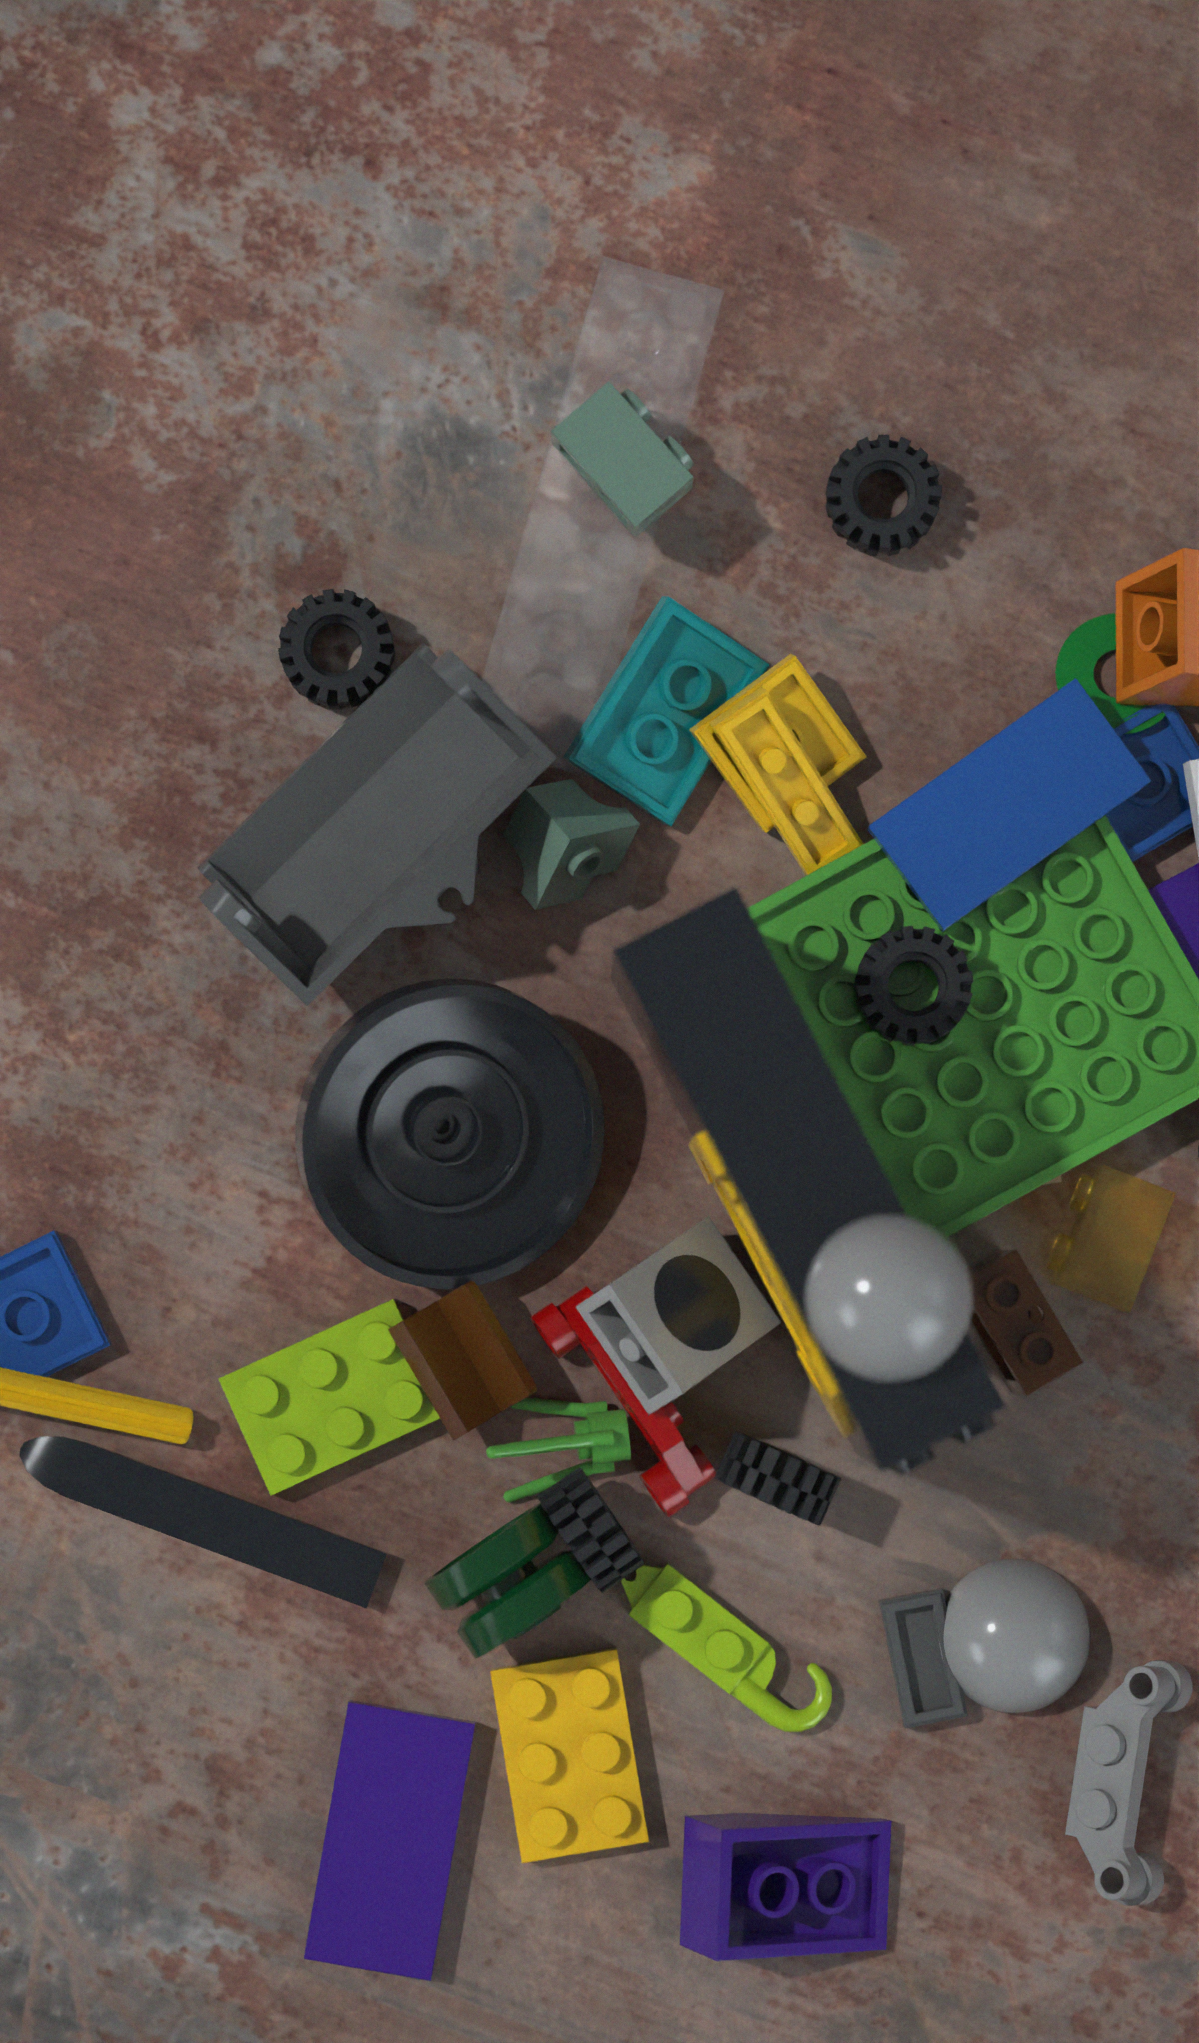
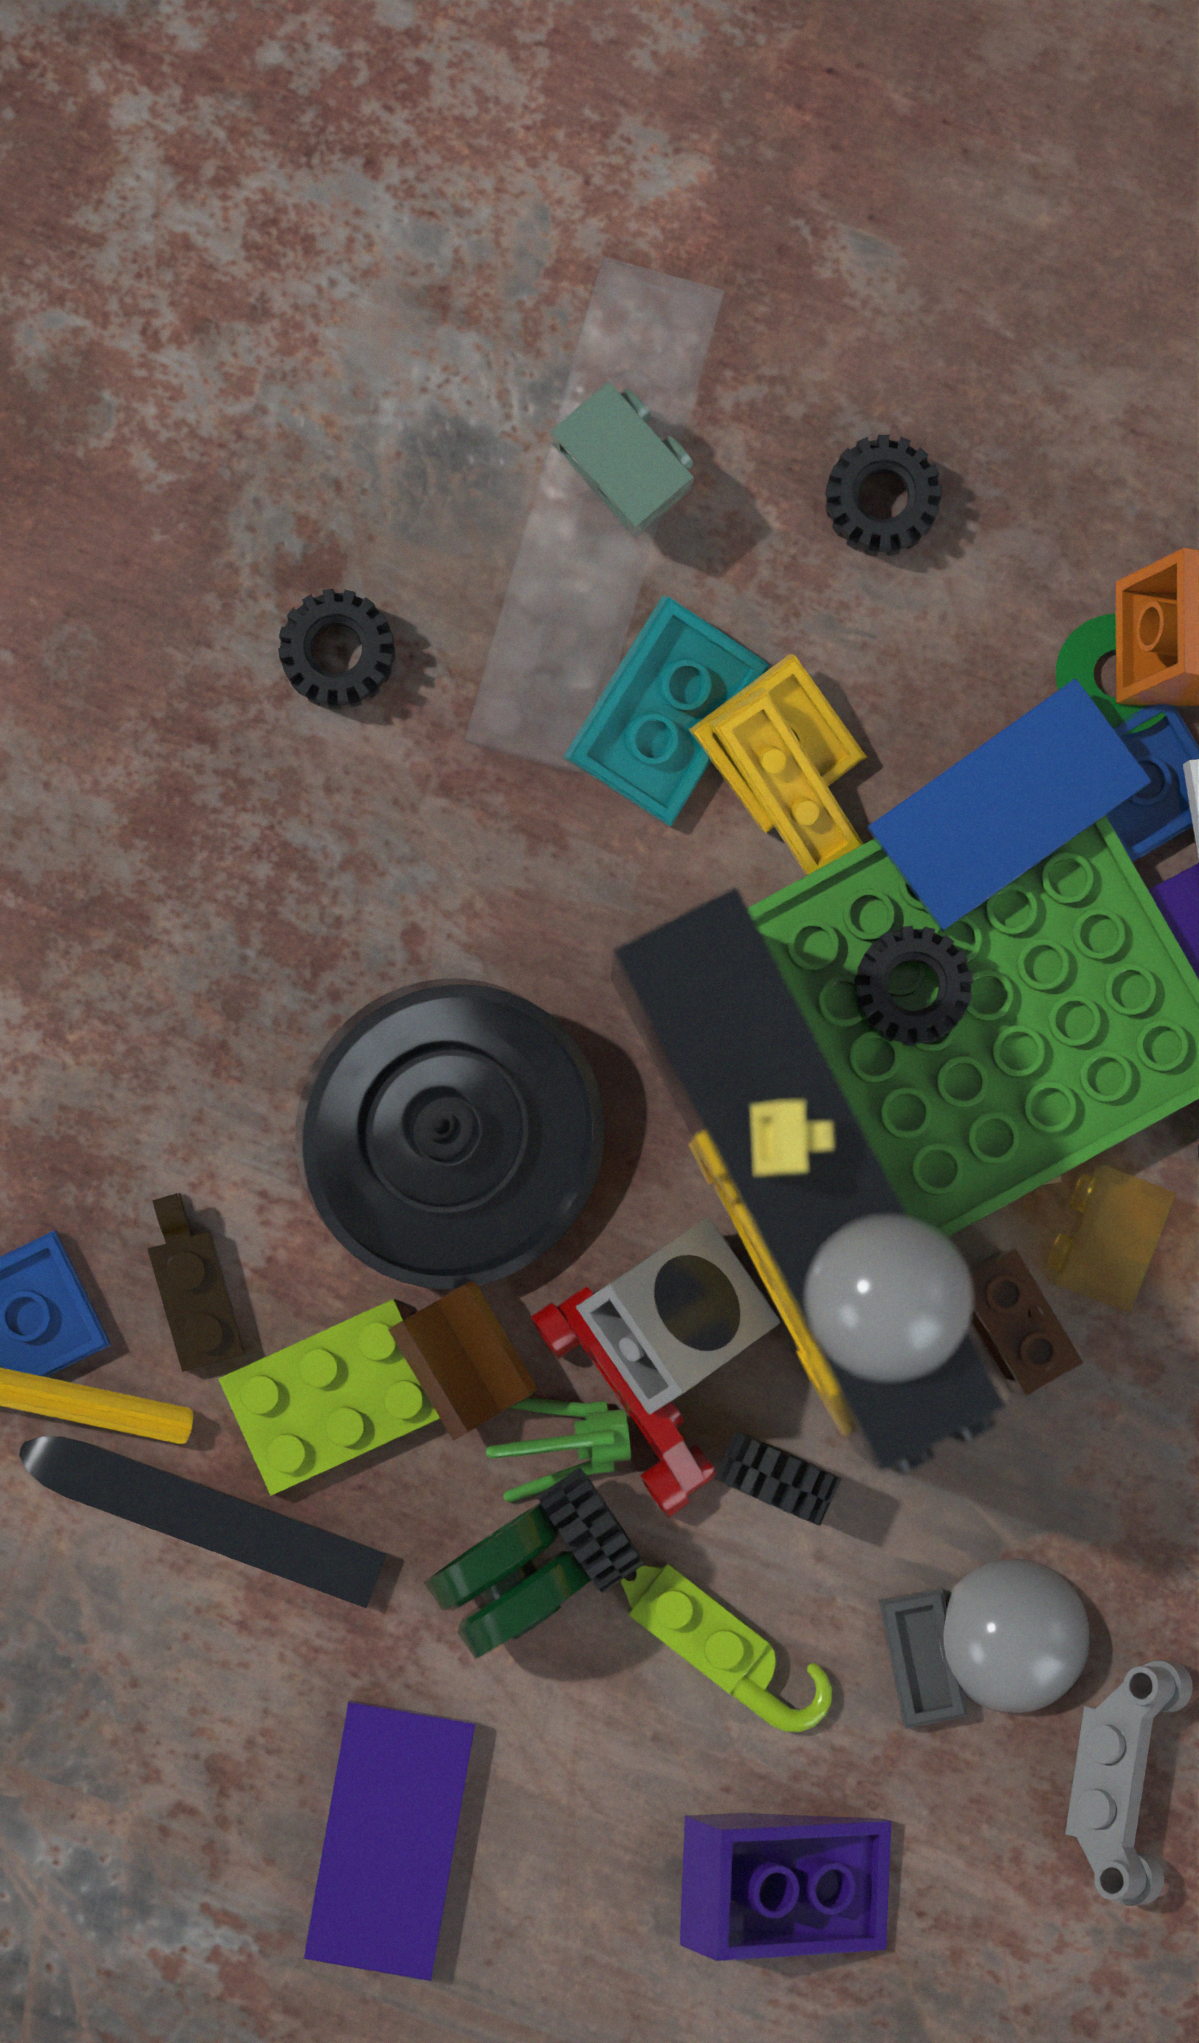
(193, 1290): none -> dark brown plate
(374, 823): dark grey piece -> none
(566, 841): sand green brick -> none
(569, 1755): yellow plate -> none
(784, 1137): none -> light yellow tile

